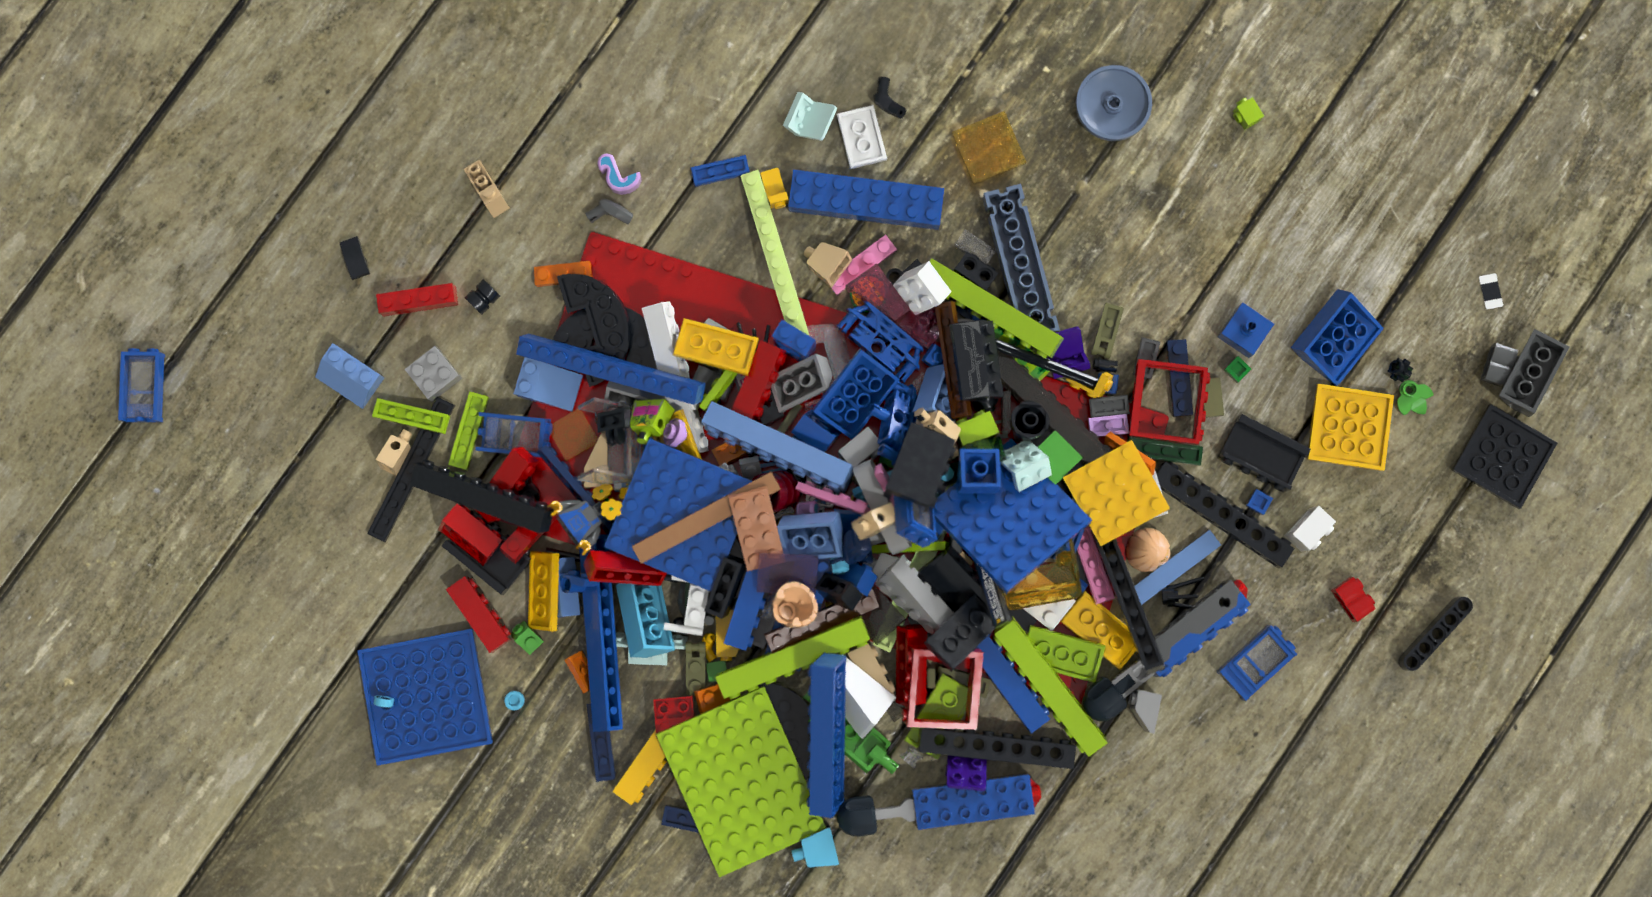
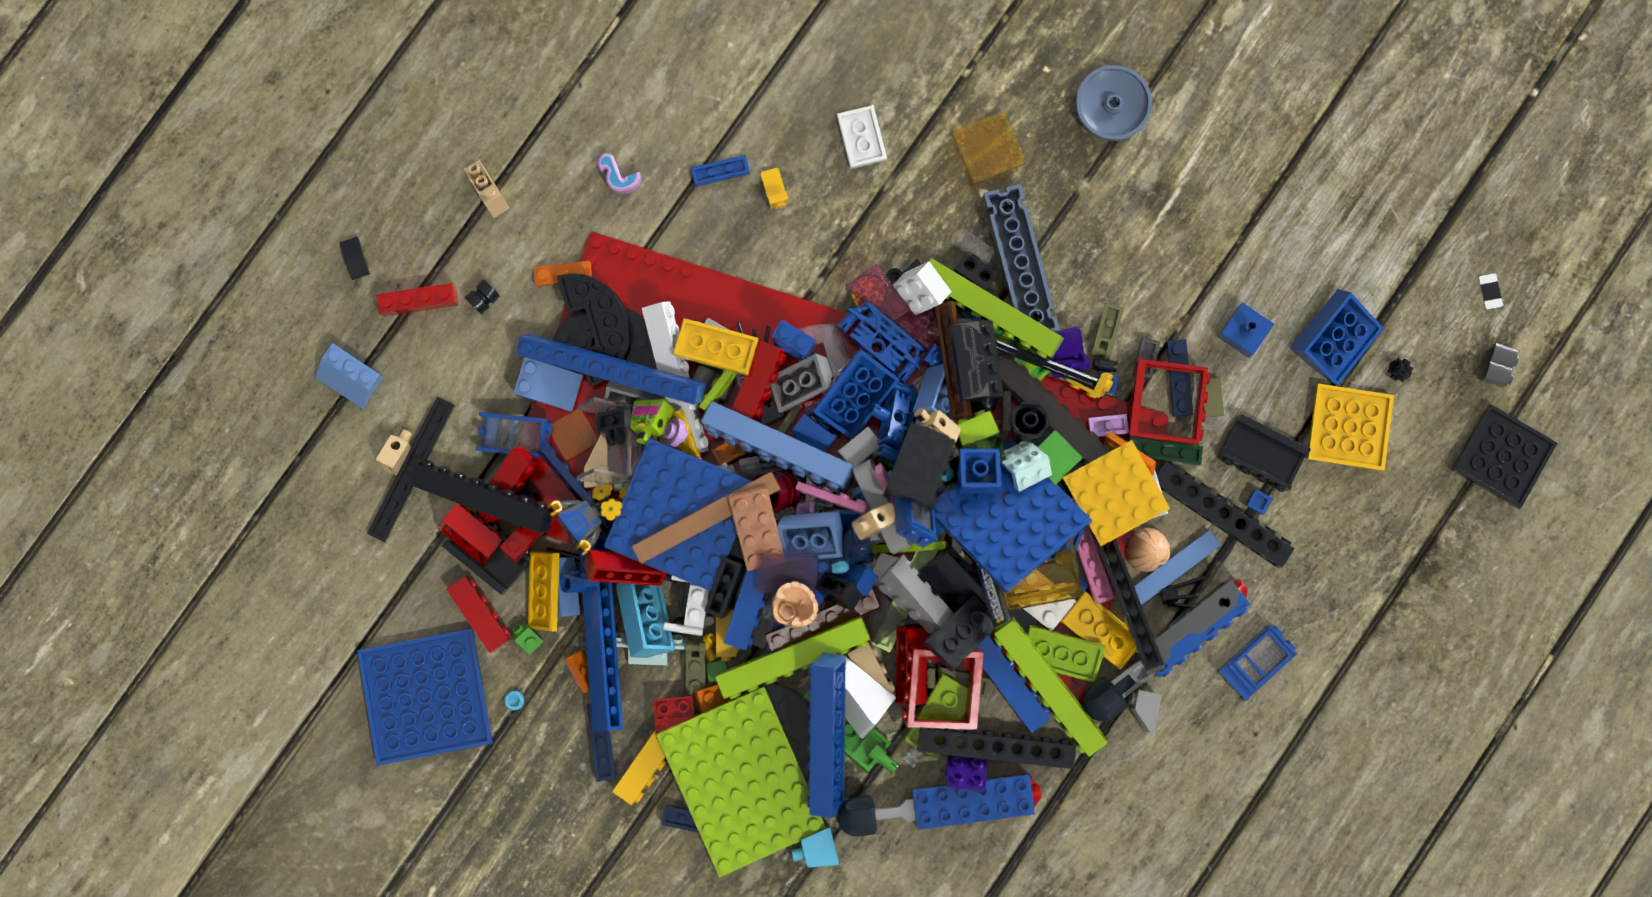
(141, 386): door -> none
(383, 701): medium azure tile -> none
(411, 416): lime plate -> none
(433, 373): light grey brick -> none
(468, 431): lime plate -> none
(609, 208): dark grey arm -> none
(773, 250): yellowish green plate -> none
(809, 118): light aqua bracket -> none
(827, 262): tan torso -> none
(866, 199): blue brick -> none
(874, 254): bright pink plate -> none
(885, 102): black arm -> none
(1109, 406): dark grey plate -> none
(1237, 369): green plate -> none
(1247, 113): lime brick -> none
(1310, 529): white brick -> none
(1353, 599): red brick -> none
(1415, 400): bright green plate -> none
(1443, 629): black beam -> none
(1533, 373): dark grey slope -> none

